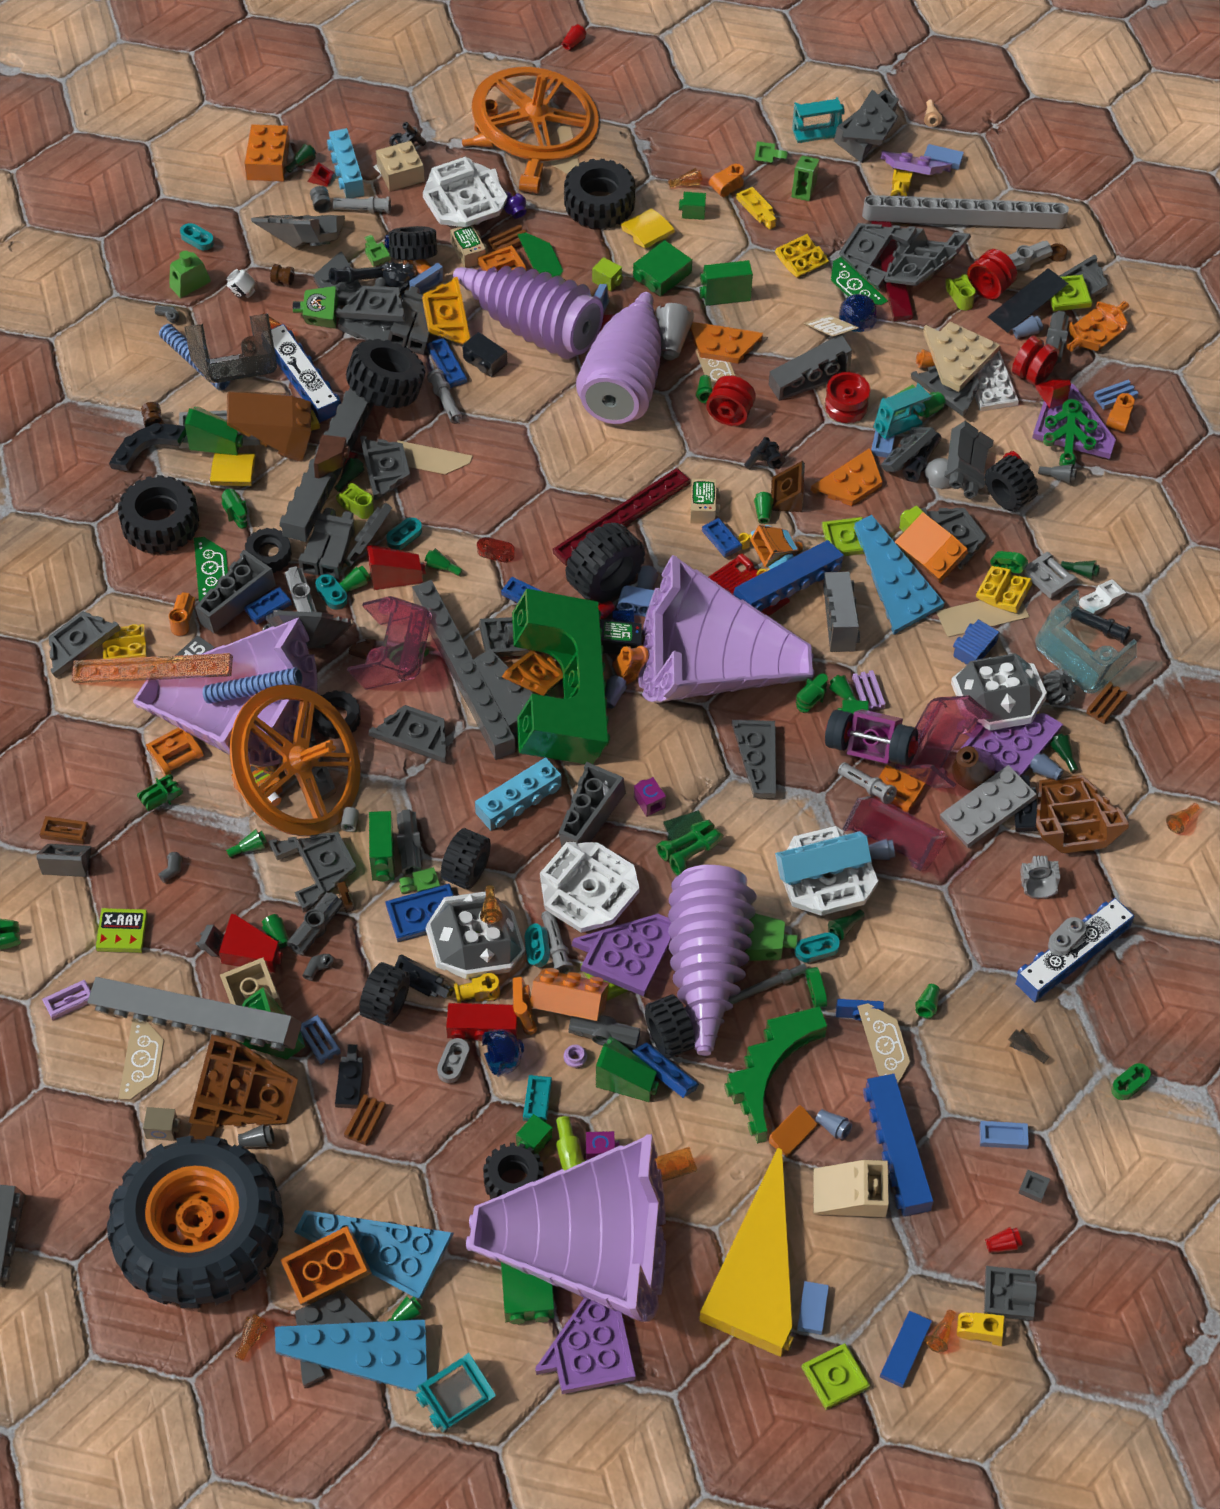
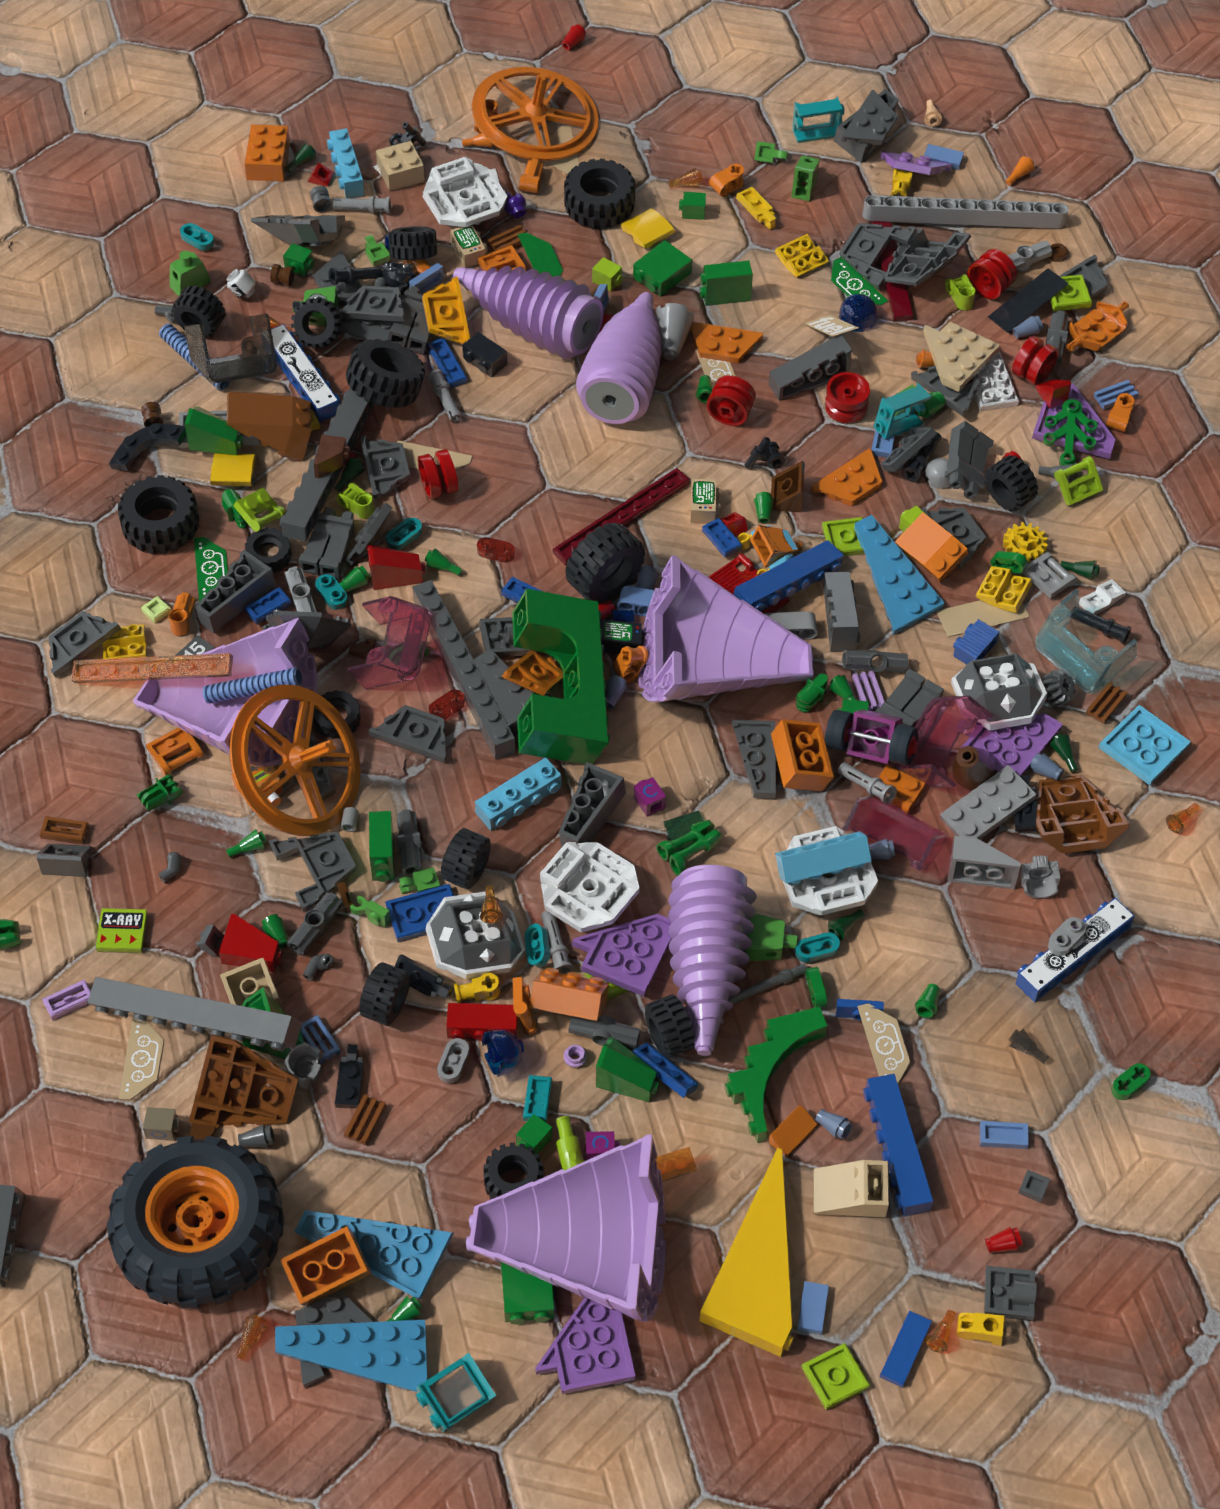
(156, 609): none -> yellowish green tile
(198, 307): none -> black tyre
(256, 504): none -> lime plate
(299, 258): none -> green brick
(302, 328): none -> black tyre
(304, 1064): none -> light grey hair
(375, 913): none -> bright green plate
(438, 473): none -> red wheel
(444, 703): none -> clear red beam
(735, 523): none -> red slope
(799, 623): none -> light grey beam
(801, 755): none -> orange brick
(887, 660): none -> dark grey piece
(910, 698): none -> dark grey hips
(981, 864): none -> light grey slope
(1023, 167): none -> orange cone
(1025, 541): none -> yellow gear
(1082, 486): none -> lime plate
(1144, 744): none -> medium azure plate

